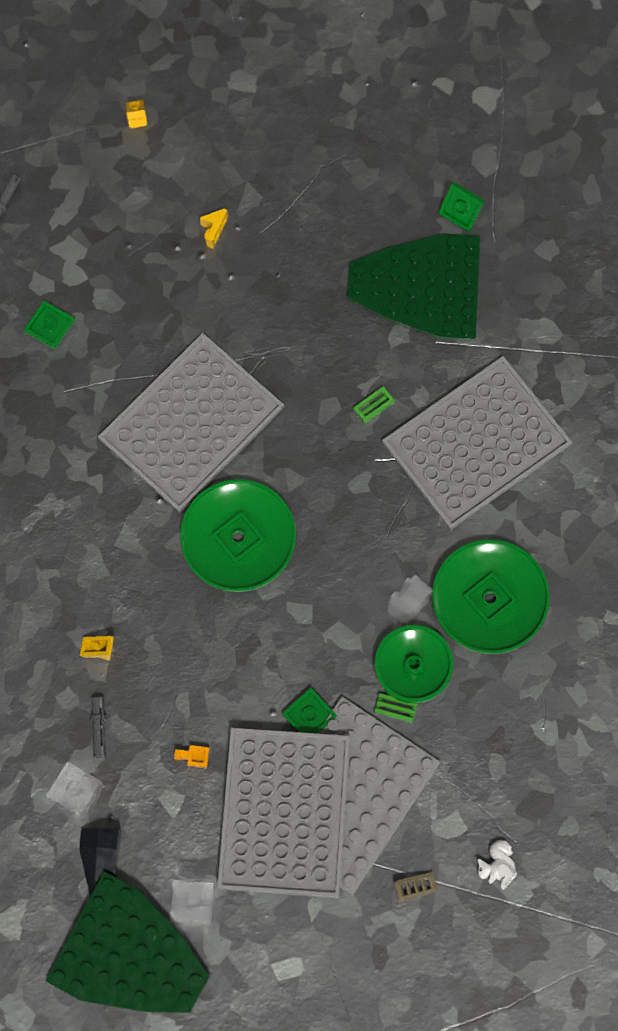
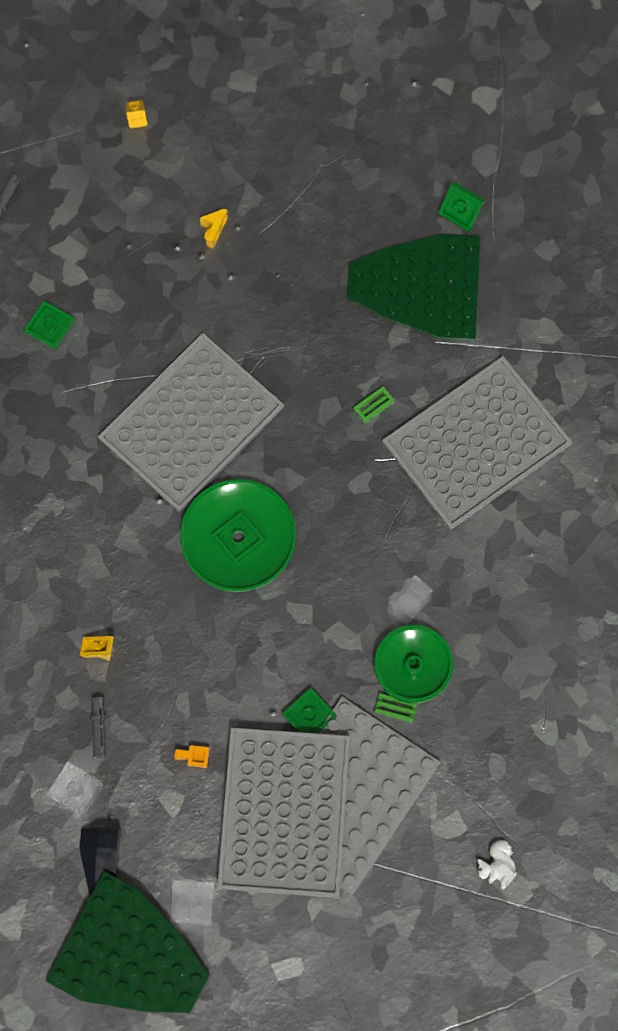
(406, 881): dark tan slope -> none
(497, 570): green dish -> none

